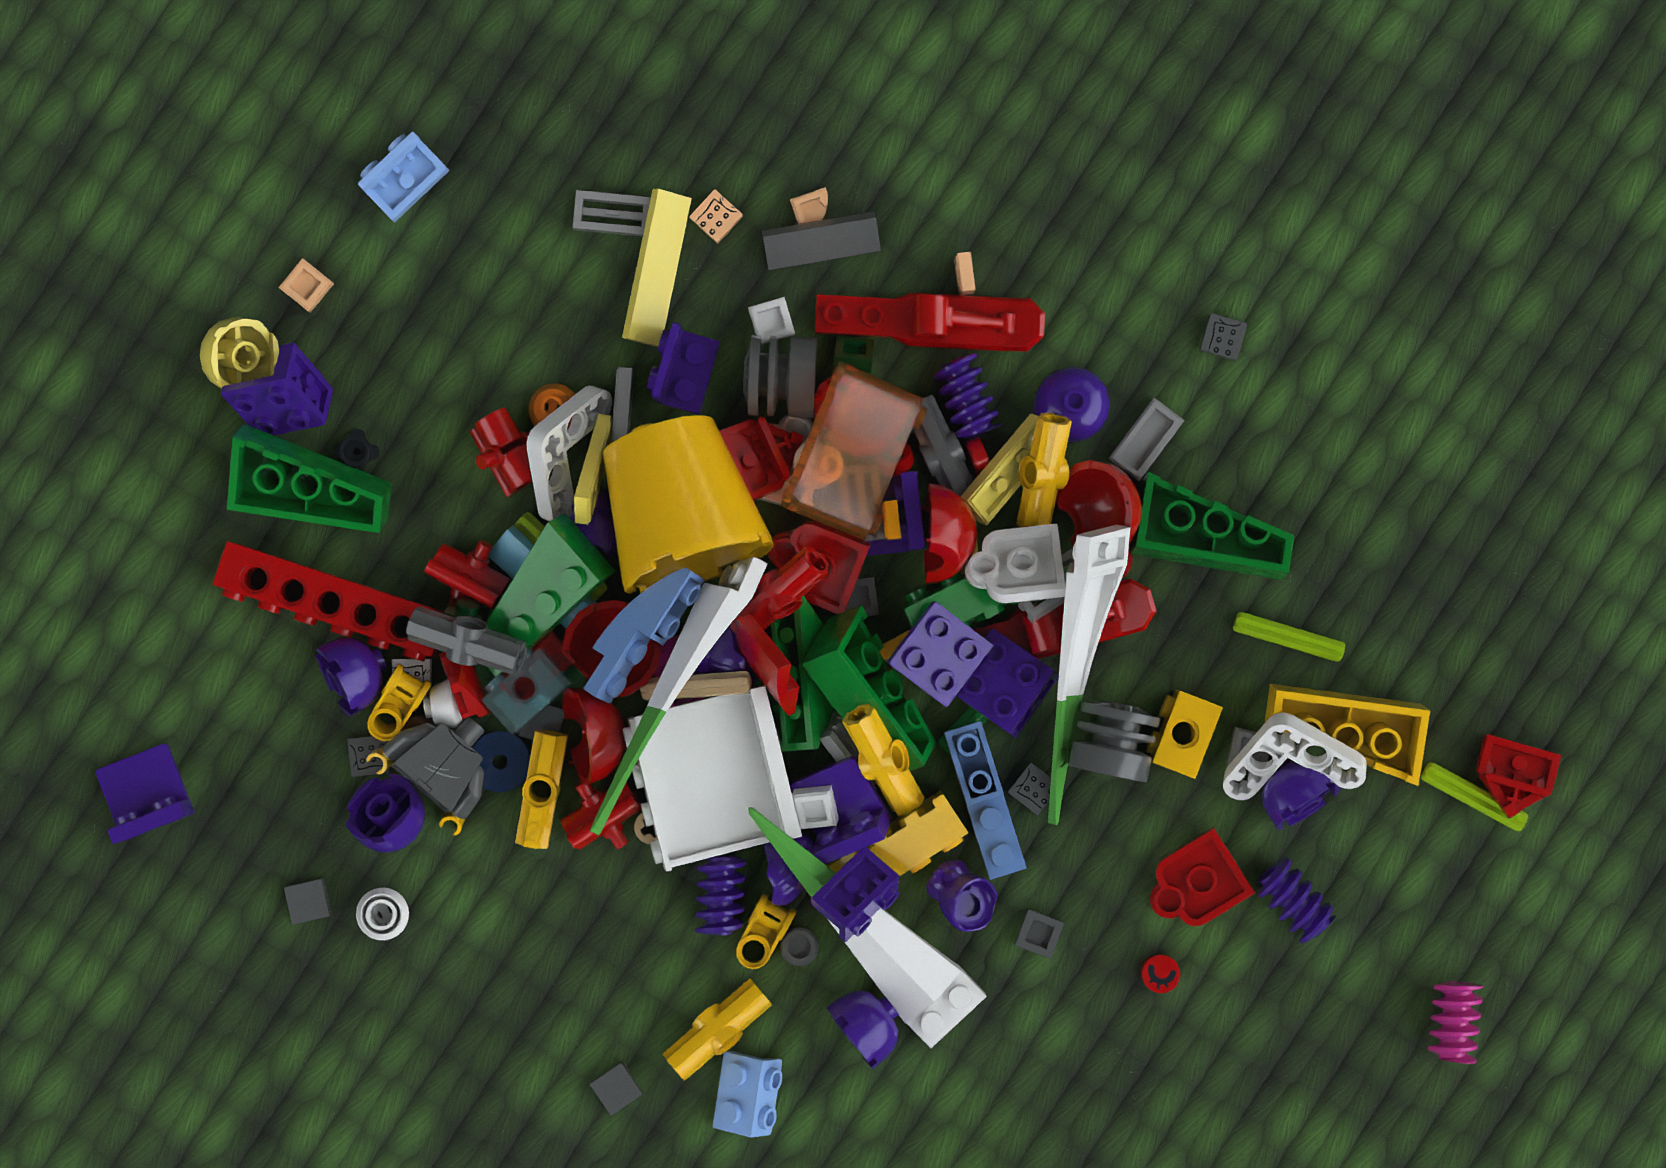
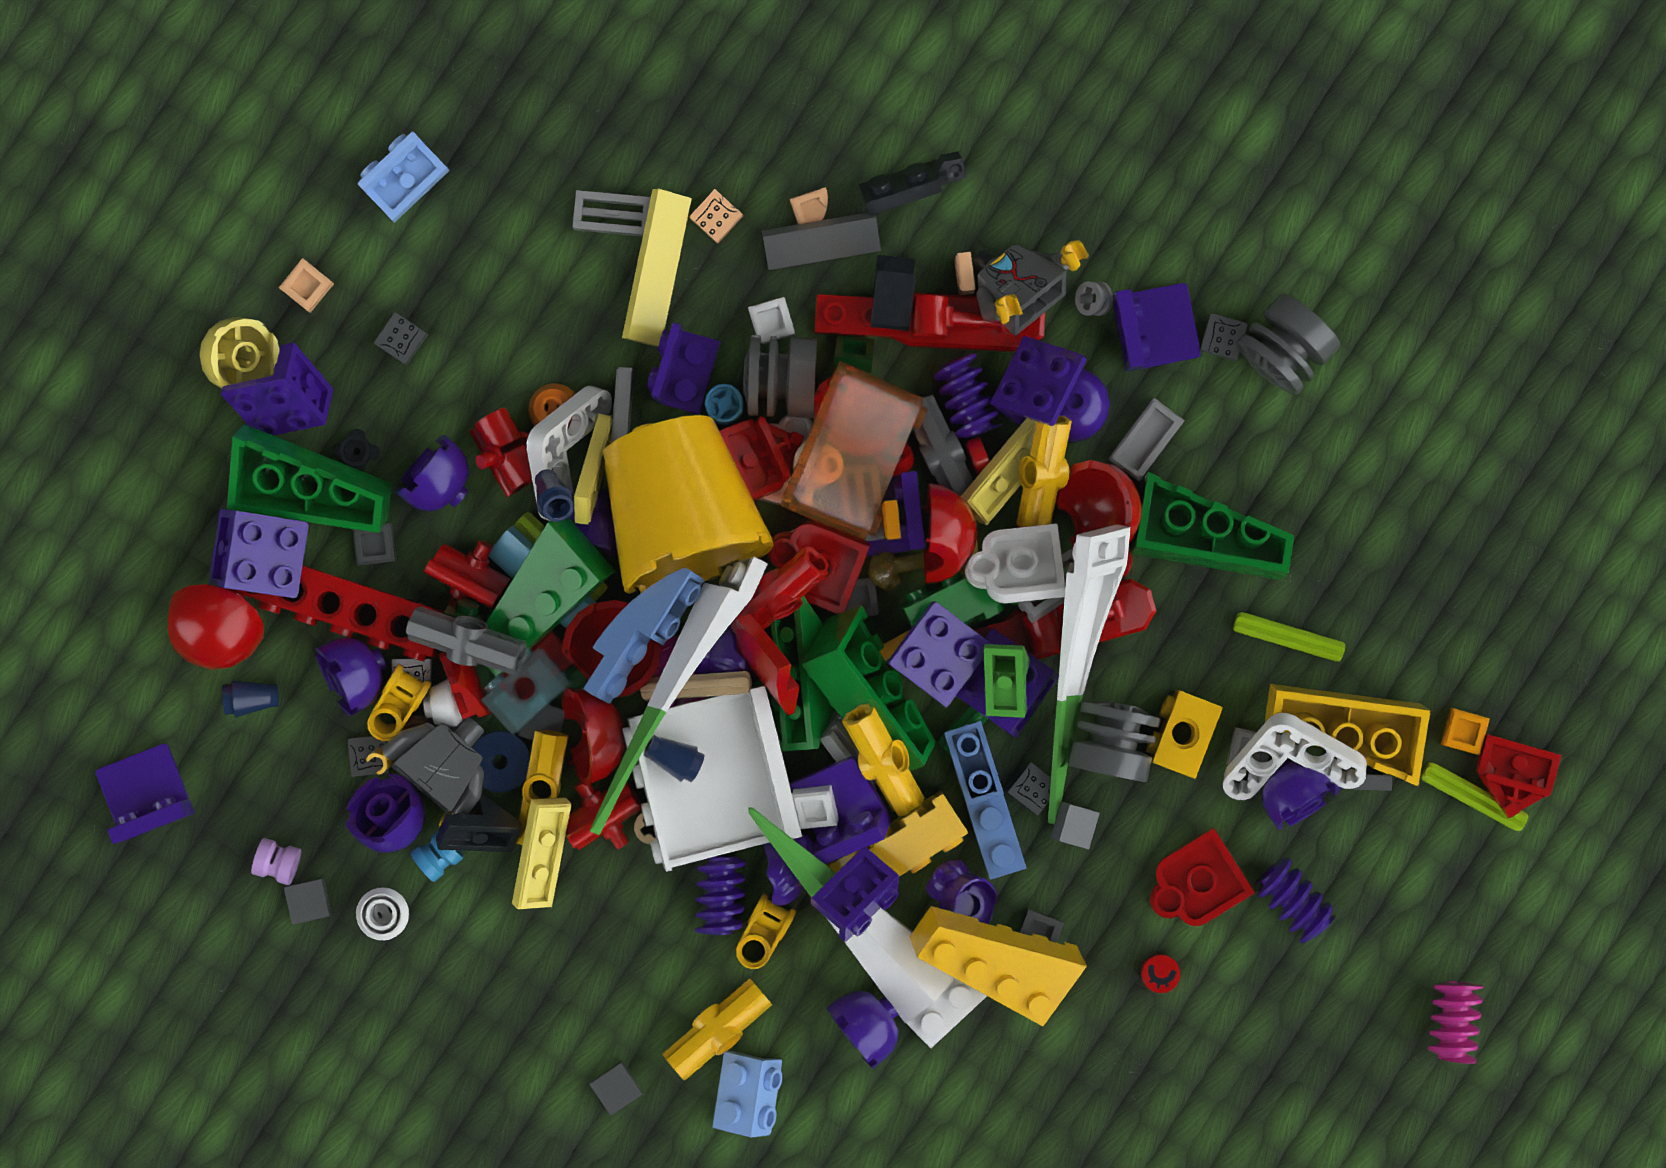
(213, 626): none -> red cylinder
(248, 697): none -> dark blue cone
(258, 553): none -> dark purple bracket
(276, 861): none -> lavender wheel
(375, 547): none -> dark grey tile
(400, 338): none -> dark grey tile
(434, 861): none -> dark azure wheel
(436, 477): none -> dark purple cylinder
(483, 829): none -> black slope
(541, 853): none -> light yellow tile
(554, 498): none -> dark blue cone
(675, 757): none -> dark blue cone
(721, 400): none -> dark azure wheel
(799, 946): dark grey tile -> none
(885, 569): none -> clear yellow plate
(893, 292): none -> black slope
(912, 183): none -> black hinge
(1001, 963): none -> yellow wedge
(1005, 680): none -> bright green slope
(1023, 282): none -> dark grey torso
(1037, 382): none -> dark purple bracket
(1075, 825): none -> tile
(1103, 301): none -> light grey bush
(1155, 326): none -> dark purple bracket
(1294, 337): none -> dark grey wheel
(1376, 781): none -> dark grey tile
(1465, 731): none -> light orange tile

